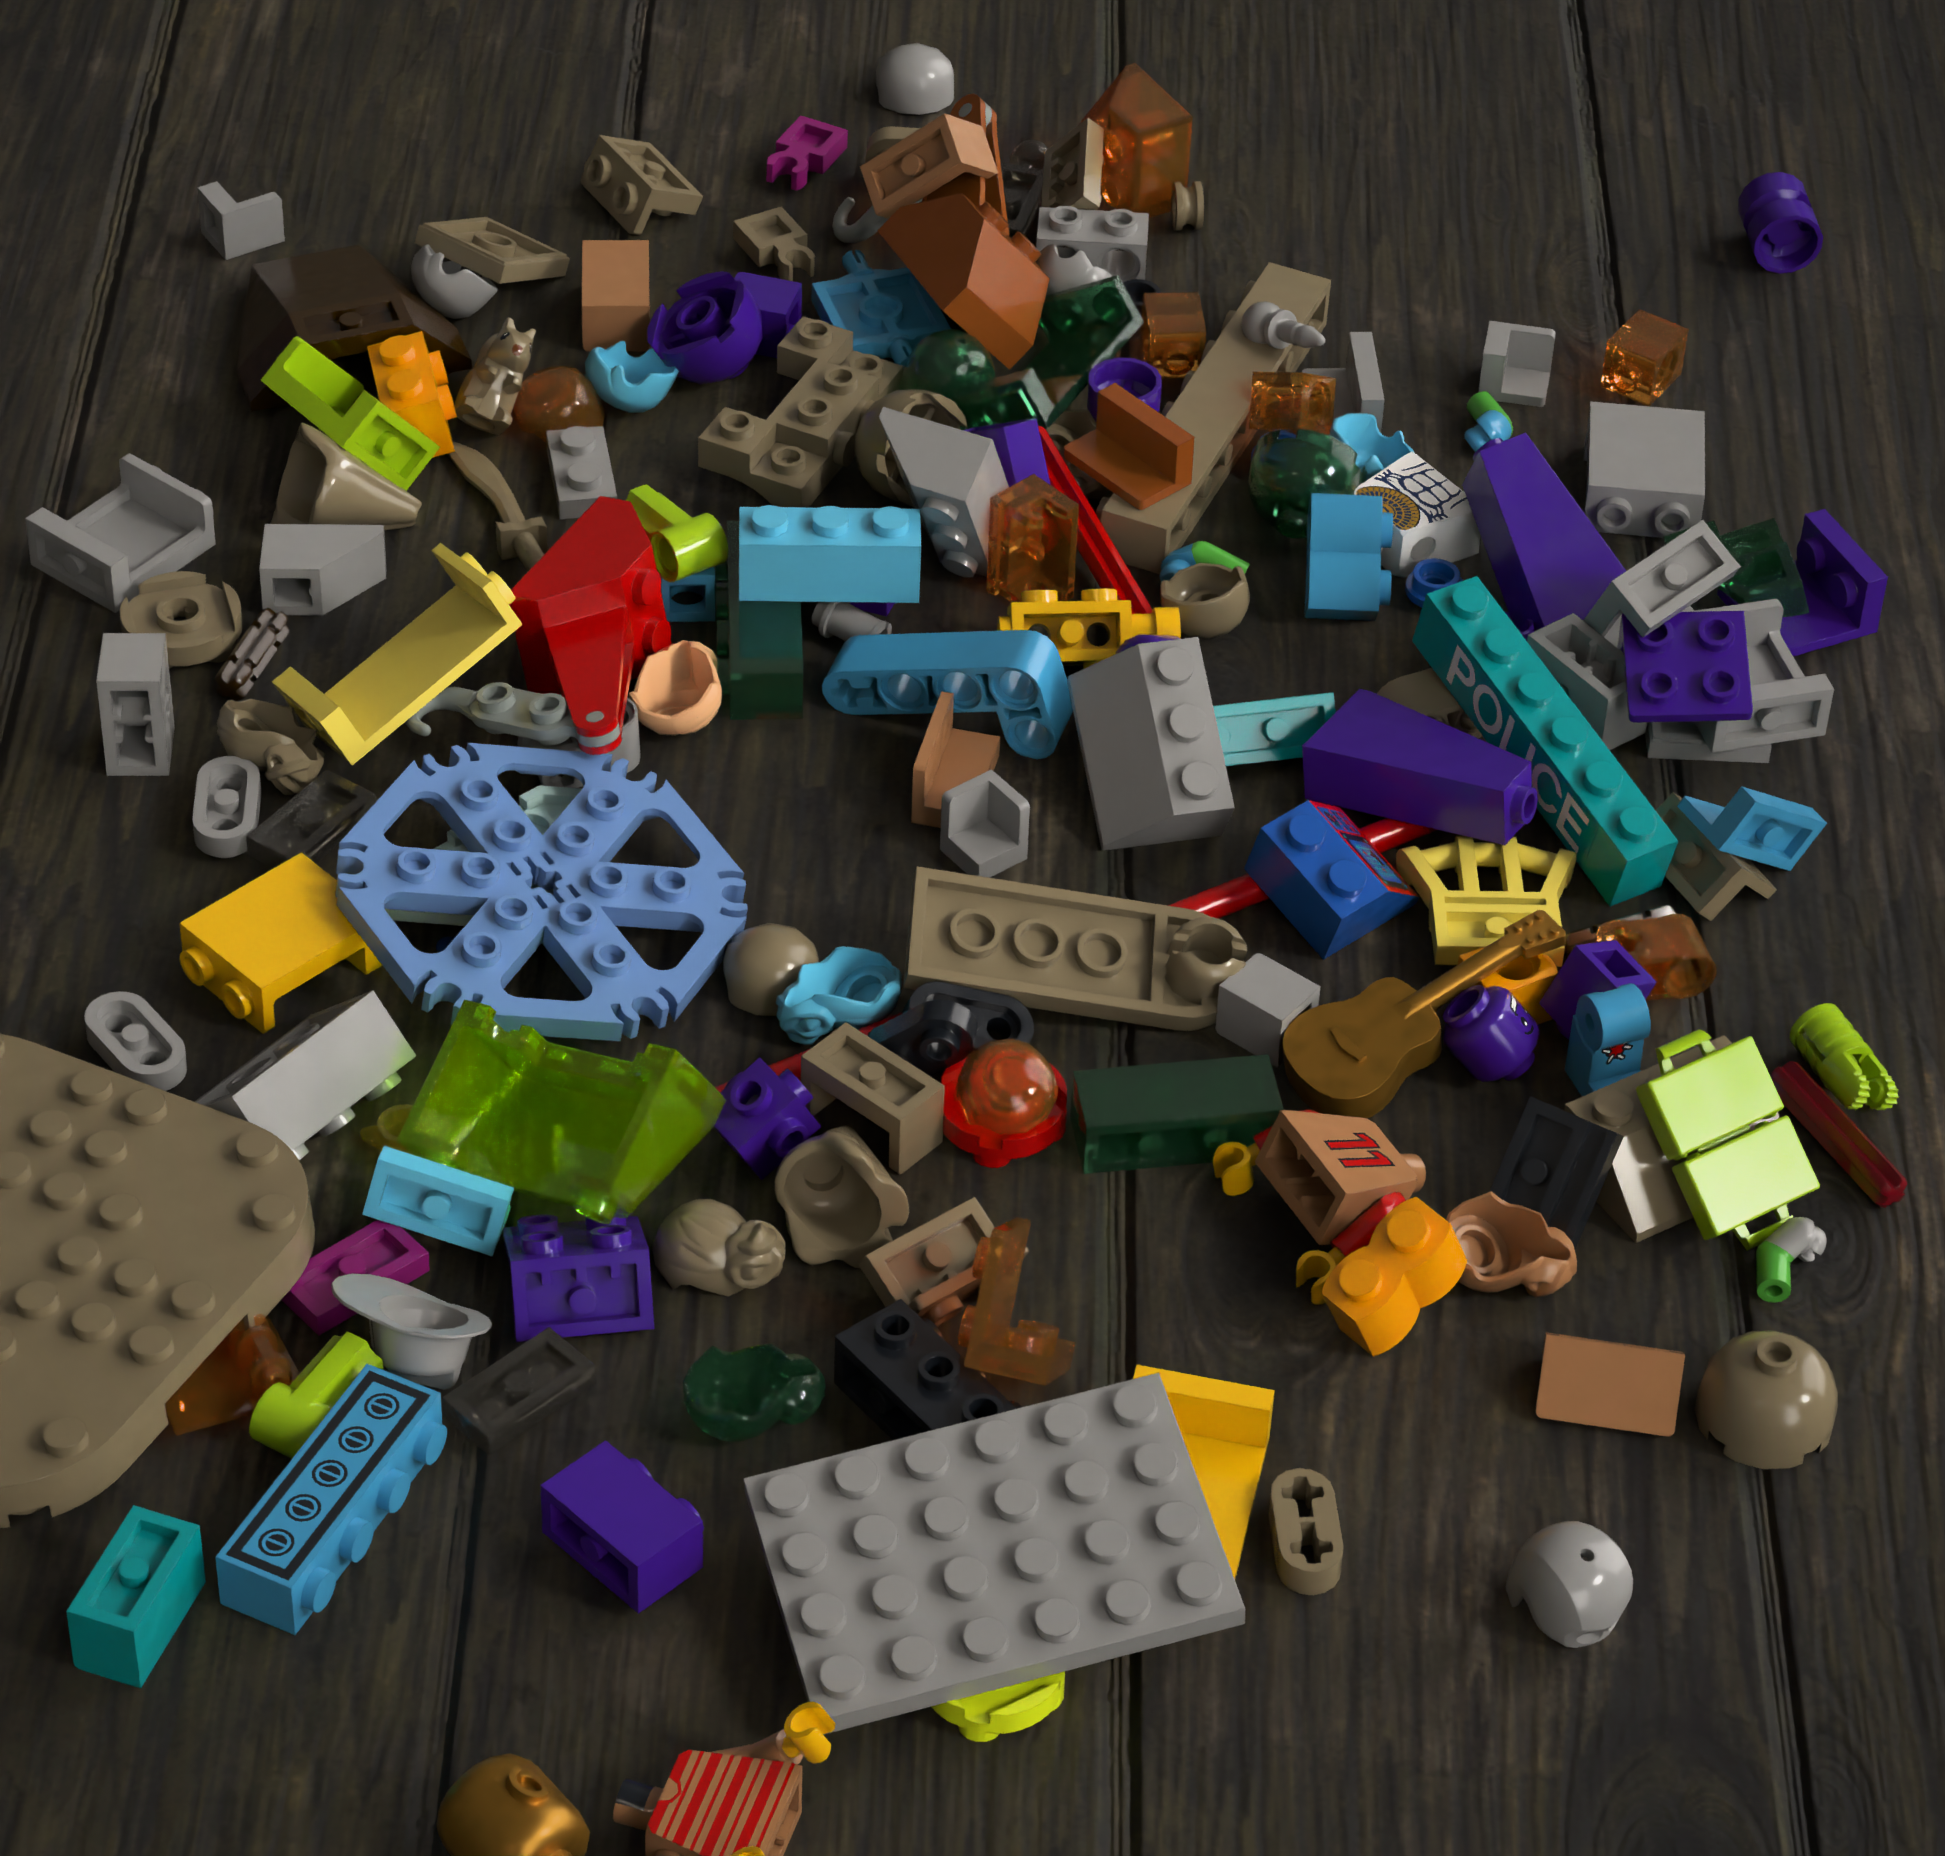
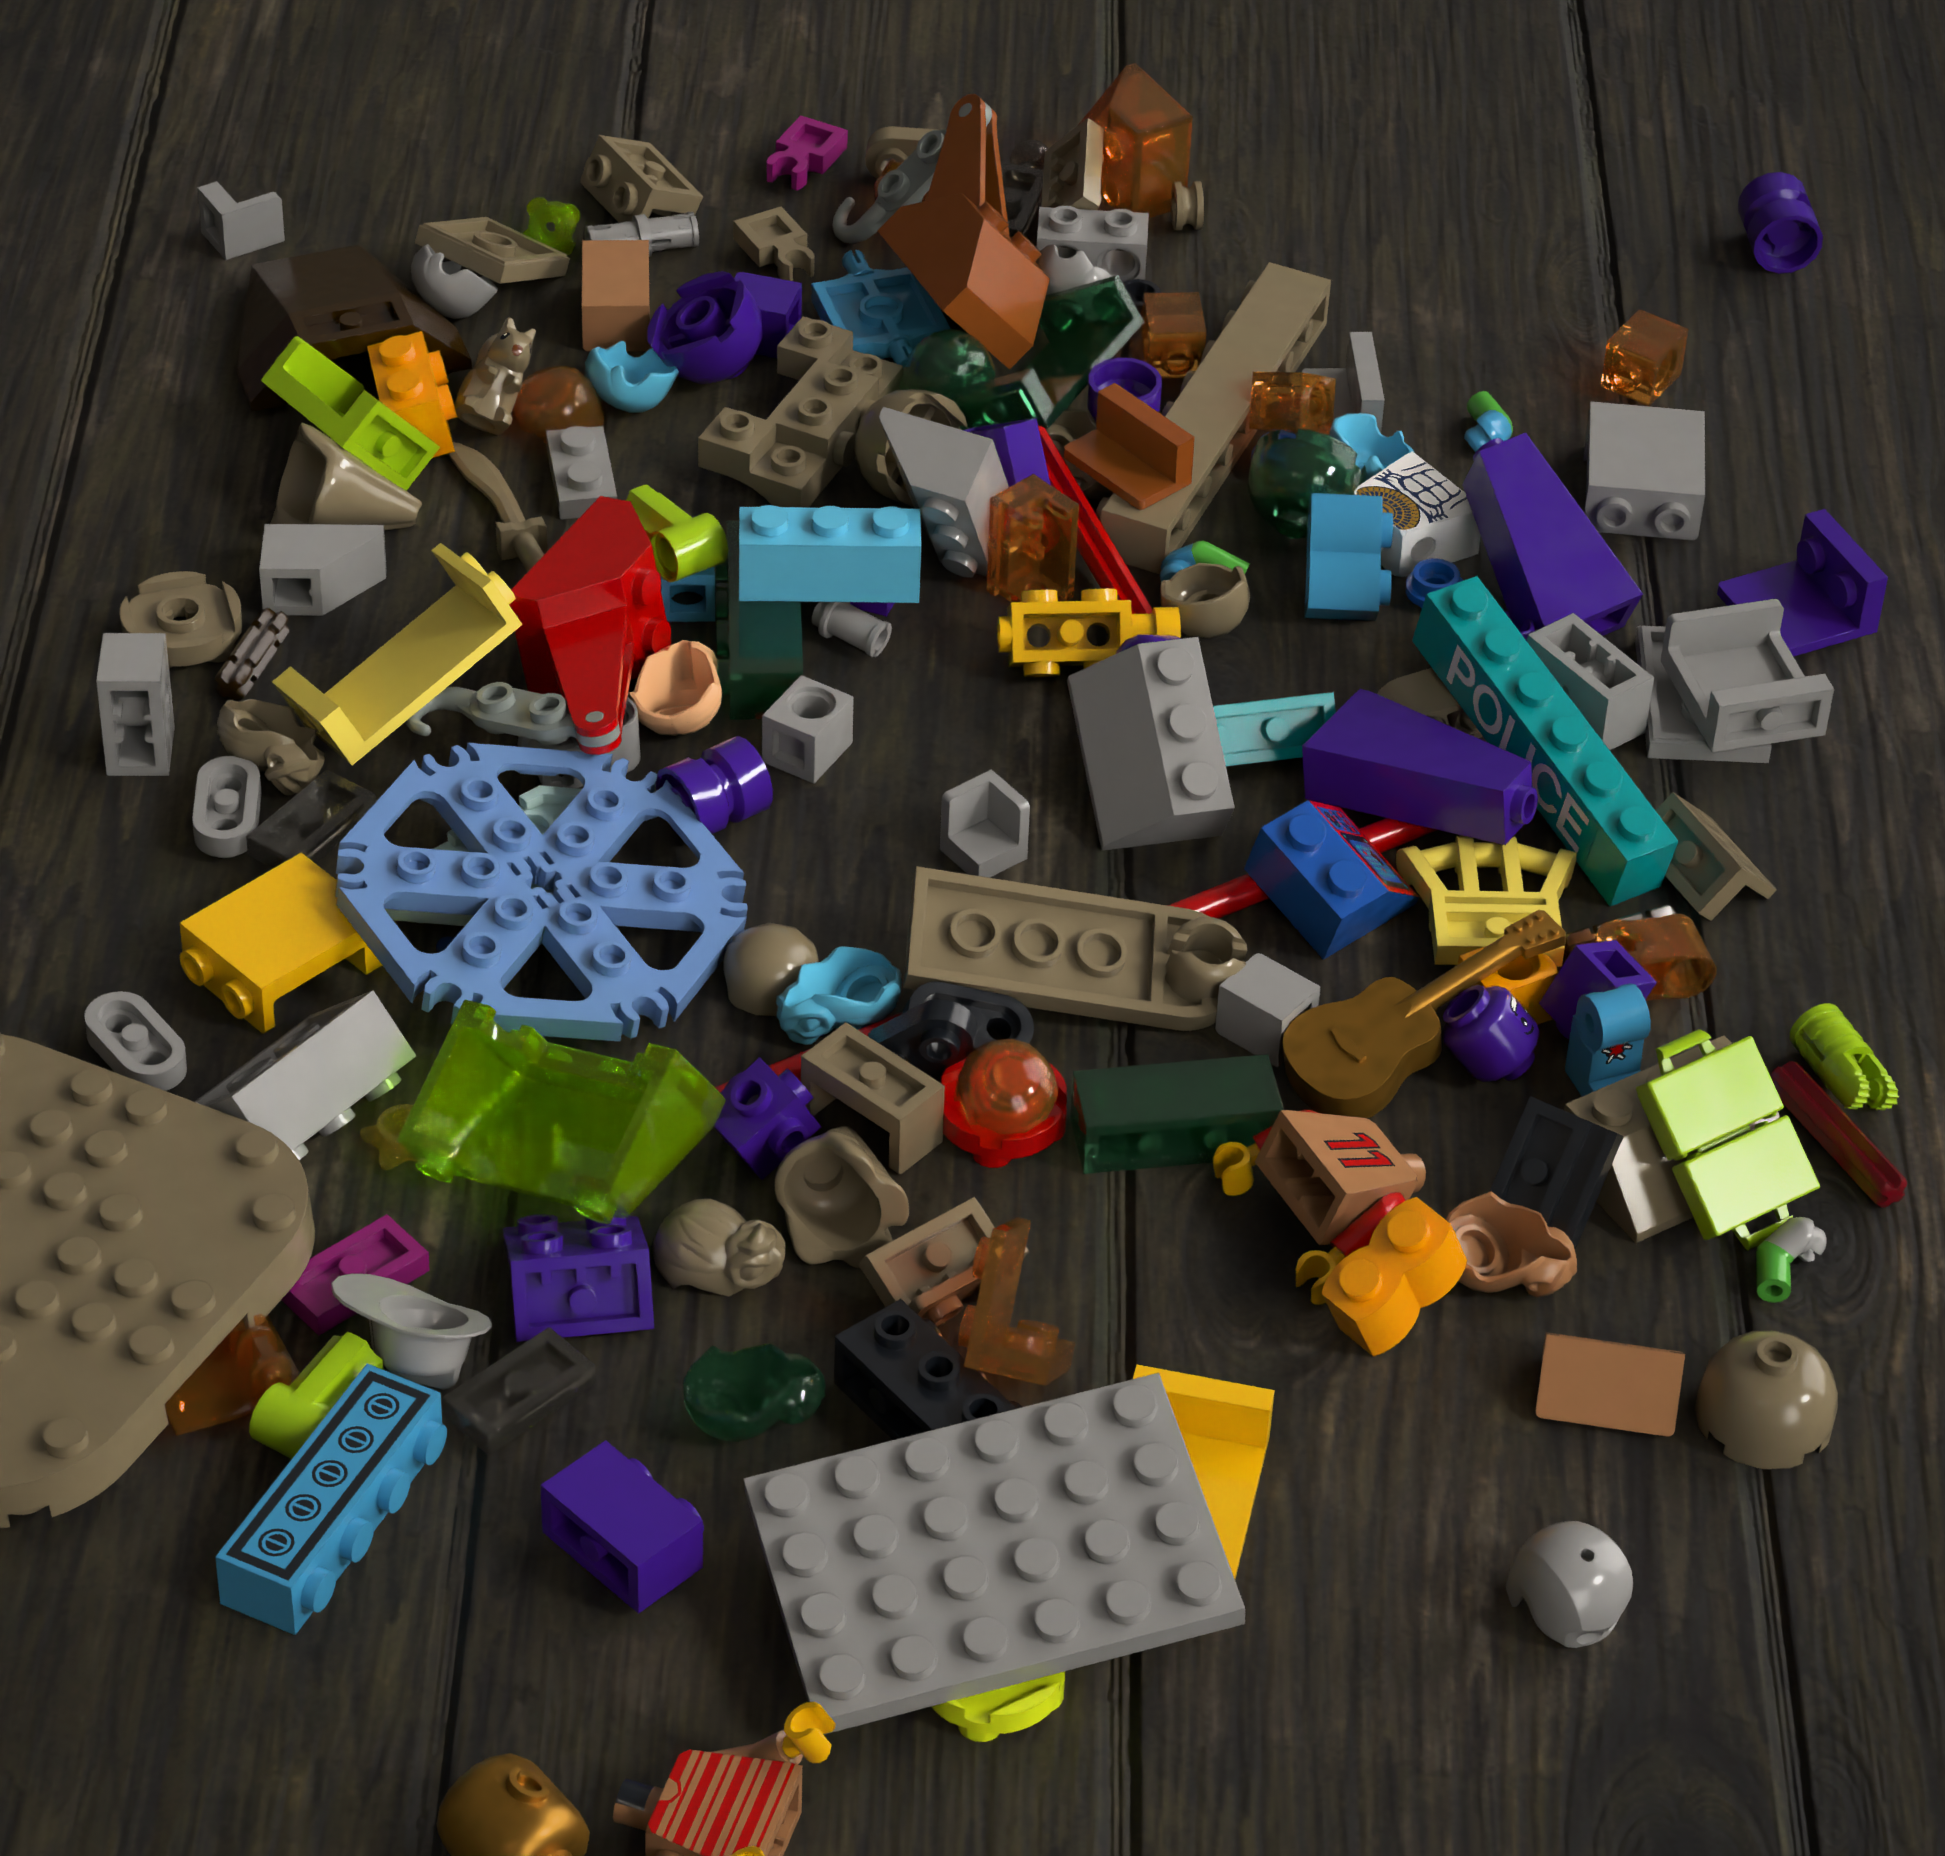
(126, 537): light grey panel -> none
(136, 1596): teal panel -> none
(438, 1201): medium azure panel -> none
(562, 215): none -> clear neon green plate
(662, 232): none -> light grey pin
(723, 784): none -> dark purple wheel
(807, 729): none -> light grey brick
(915, 80): light grey hair -> none
(926, 163): medium nougat panel -> none
(947, 760): medium nougat panel -> none
(986, 670): dark azure beam -> none
(1278, 327): light grey bar -> none
(1319, 1530): dark tan beam -> none
(1517, 363): light grey panel -> none
(1664, 583): light grey panel -> none
(1688, 669): dark purple bracket -> none
(1757, 826): dark azure panel -> none
(1765, 567): clear green slope -> none

